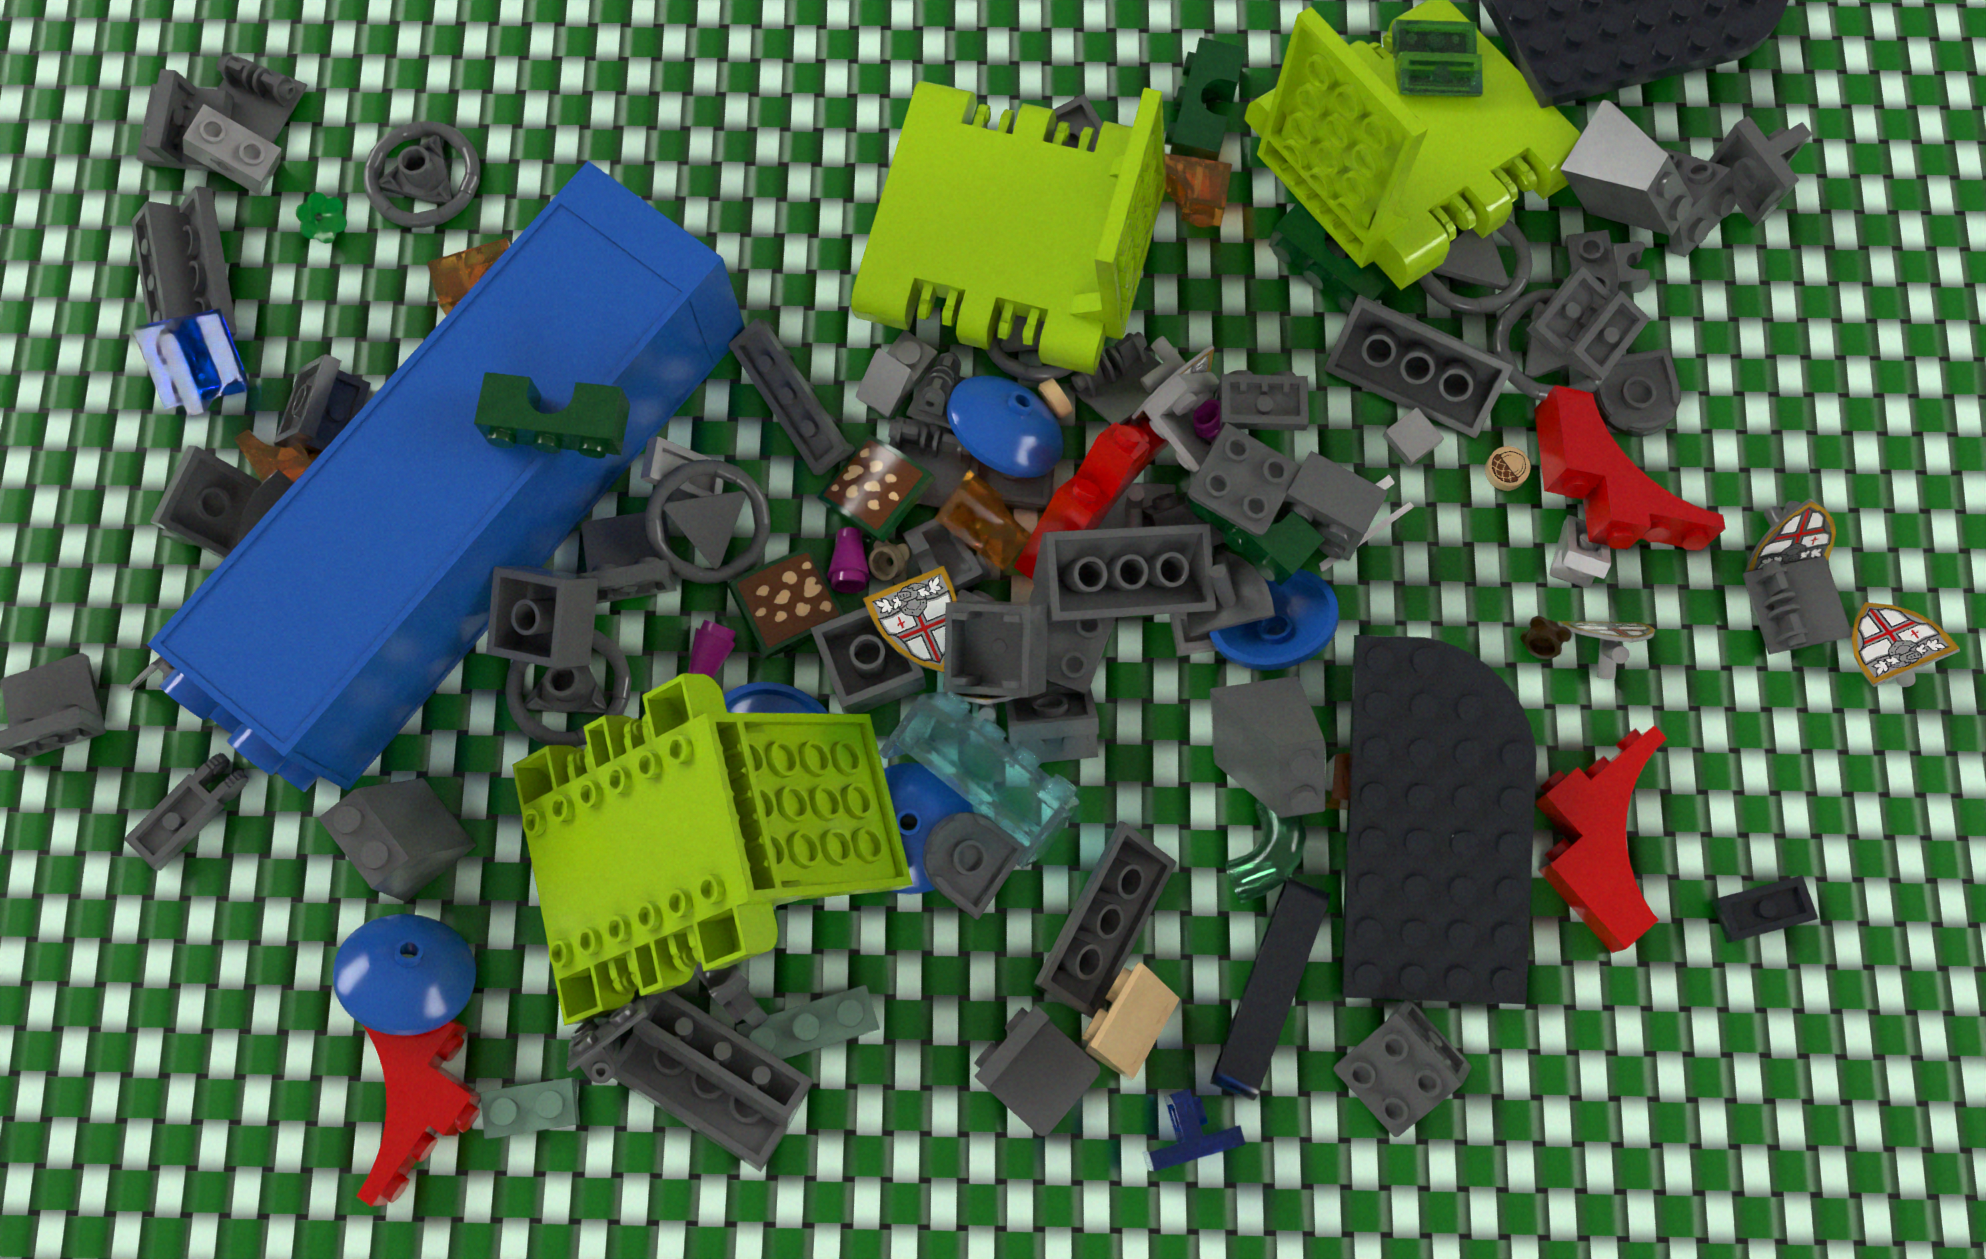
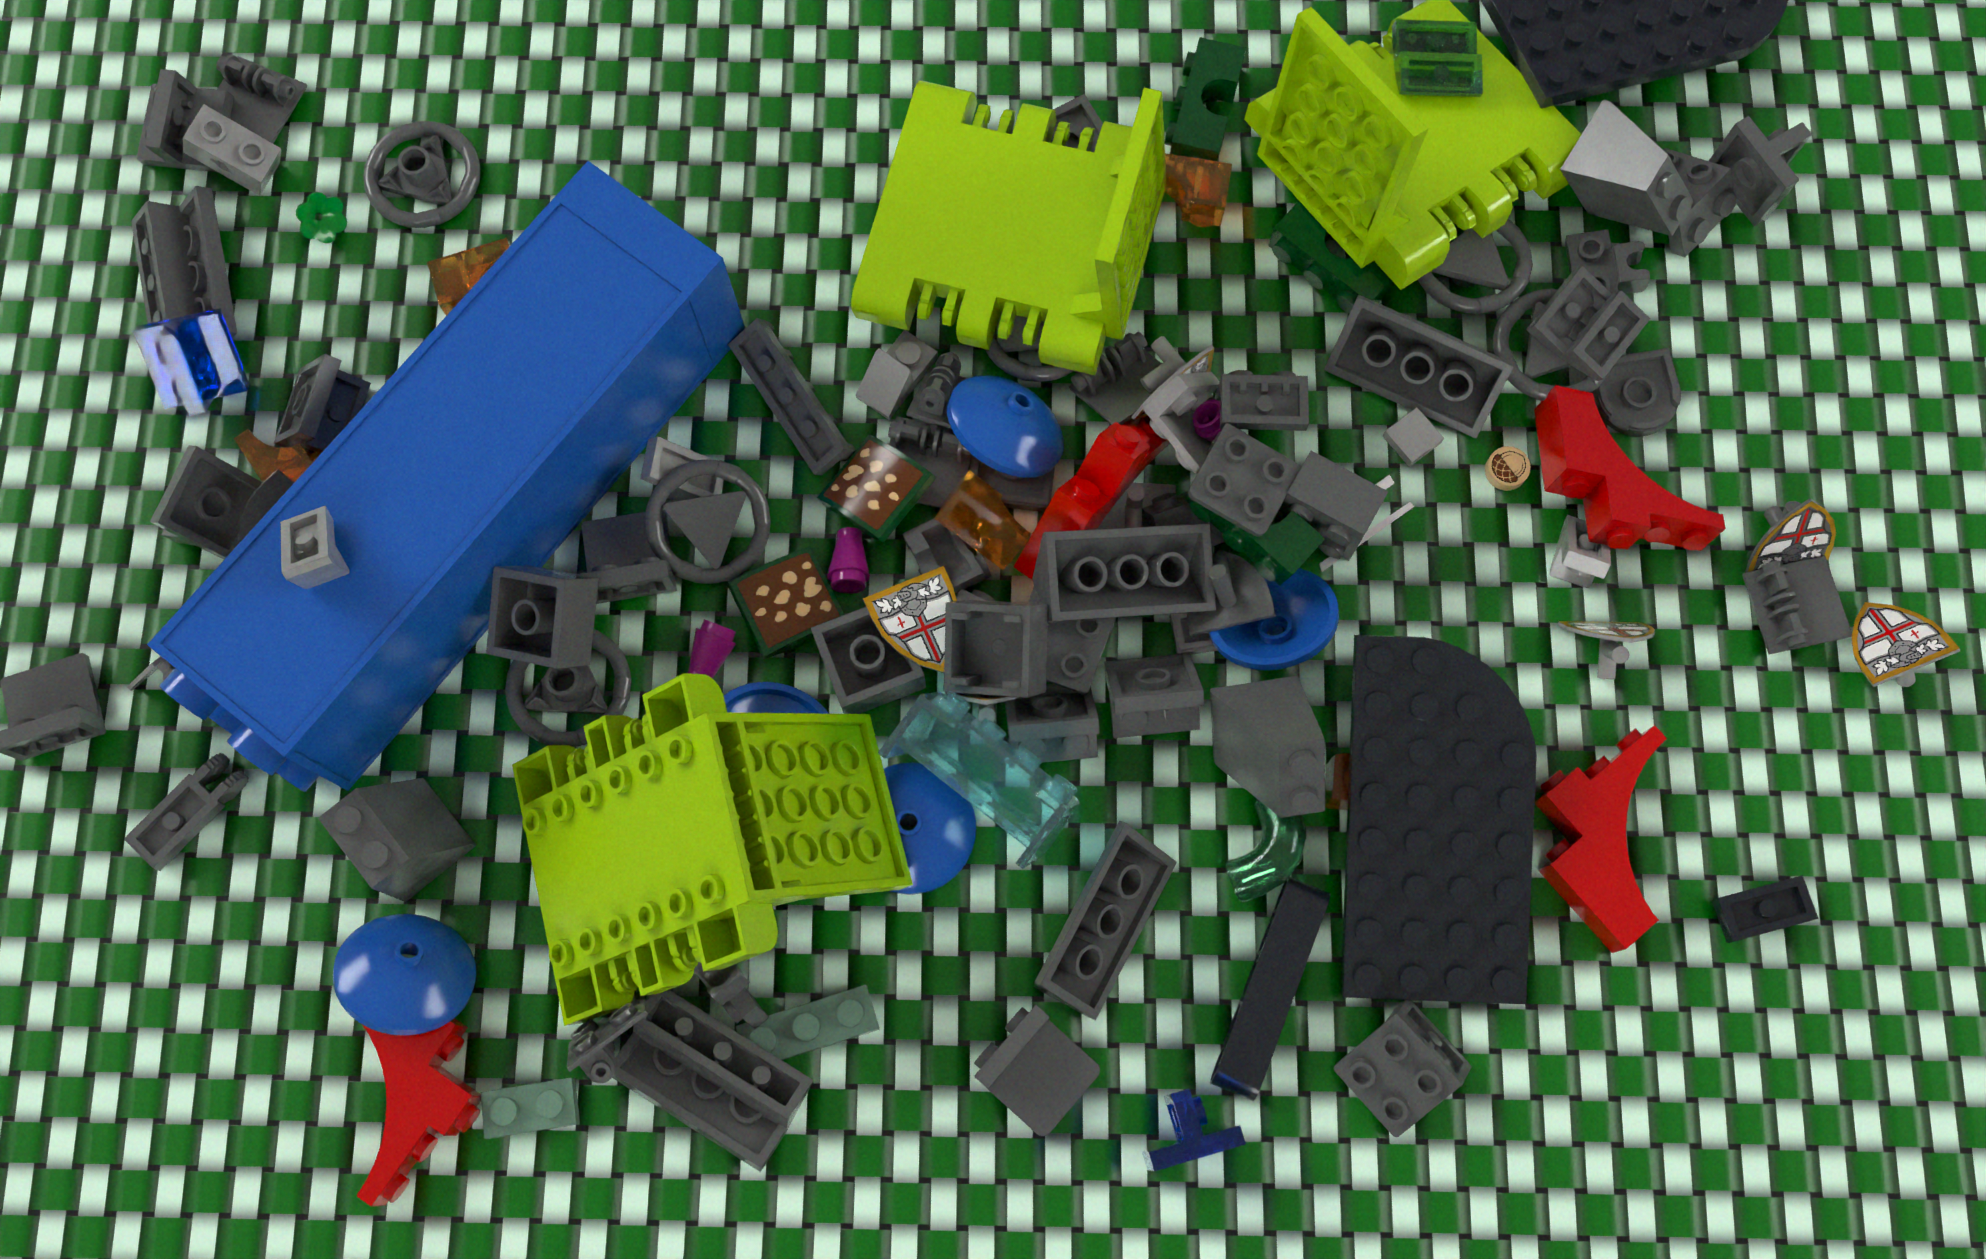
(310, 549): none -> light grey slope
(590, 423): dark green arch -> none
(880, 563): dark tan plate -> none
(969, 860): dark grey tile -> none
(1055, 398): tan tile -> none
(1132, 1023): tan slope -> none
(1153, 695): none -> dark grey bracket
(1545, 638): dark brown plate -> none

